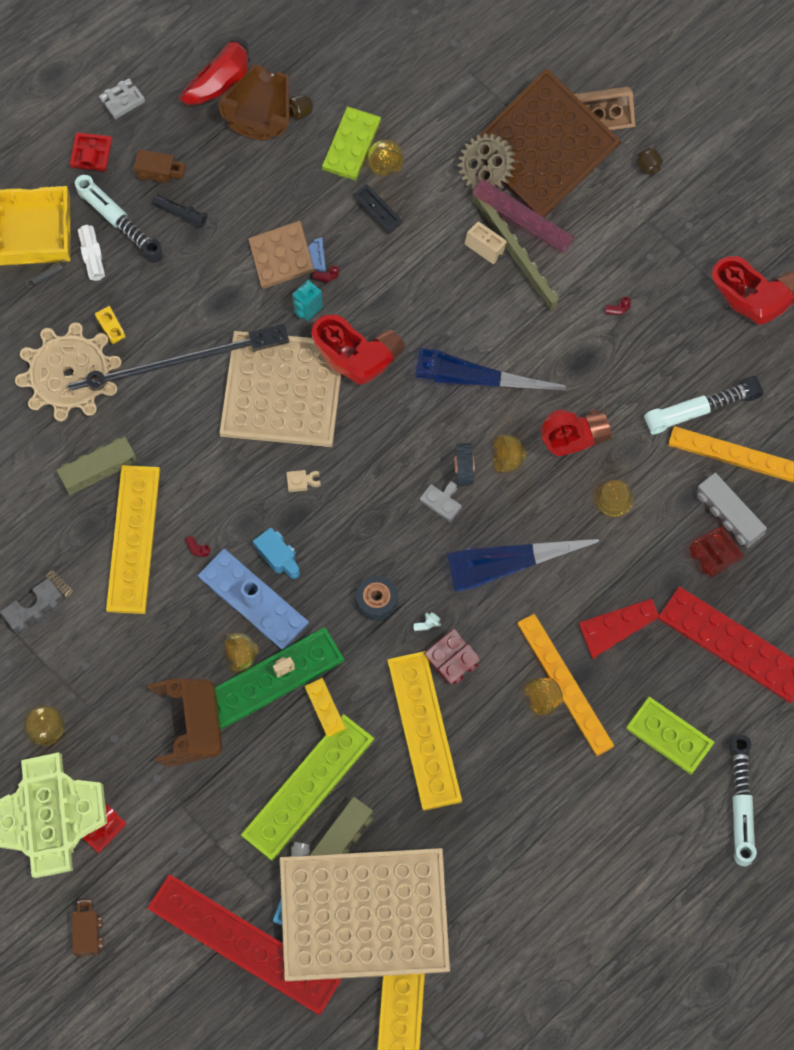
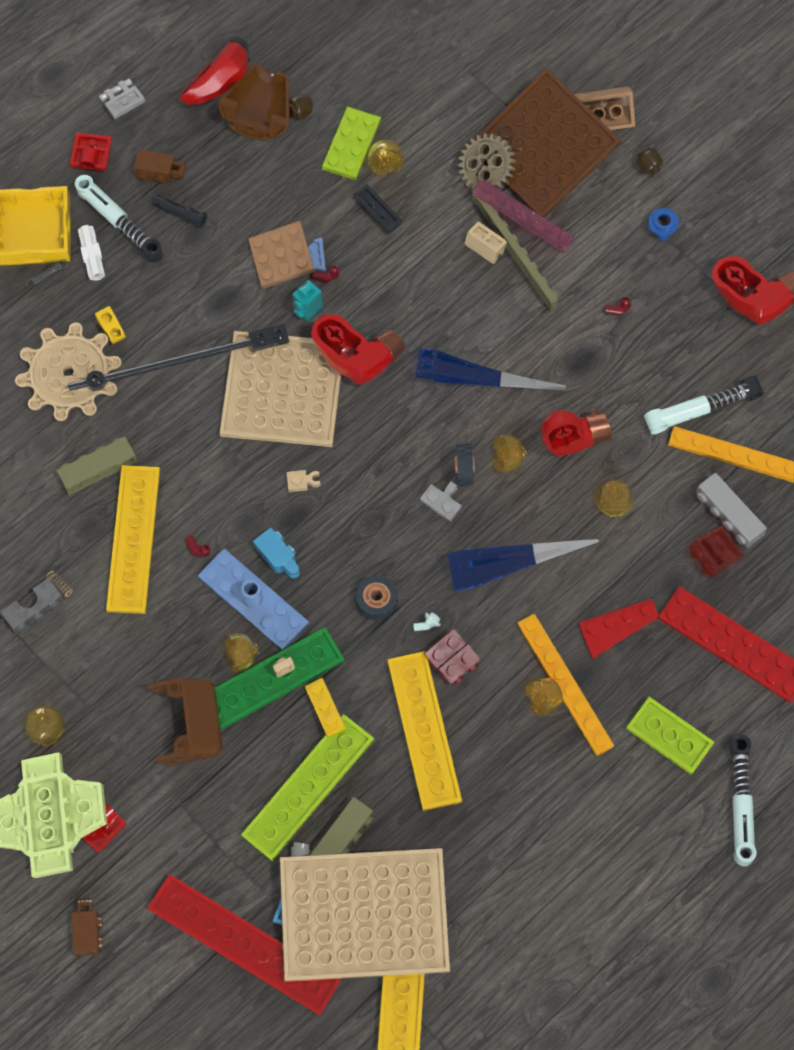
(663, 231): none -> blue piece

